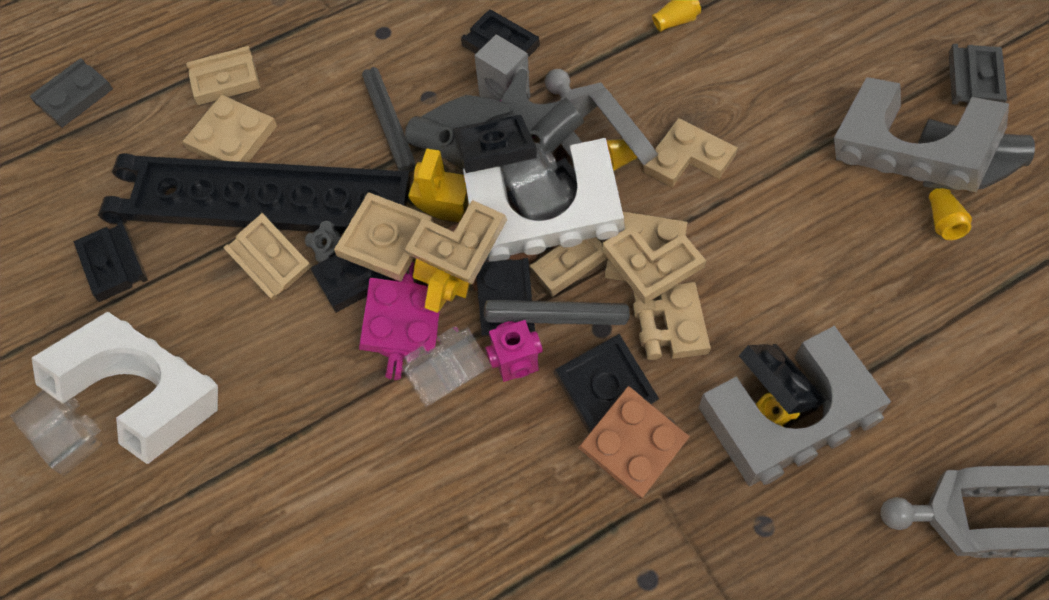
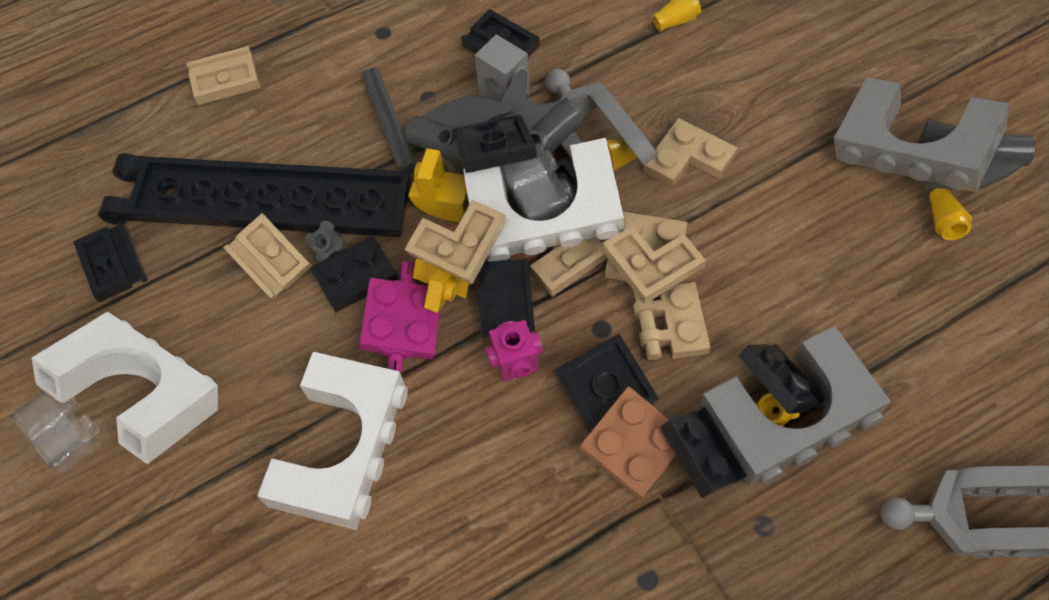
(71, 92): dark grey plate -> none
(230, 132): tan plate -> none
(341, 491): none -> white arch
(380, 235): tan plate -> none
(445, 366): clear brick -> none
(556, 312): dark grey axle -> none
(703, 452): none -> black plate
(977, 73): dark grey plate -> none

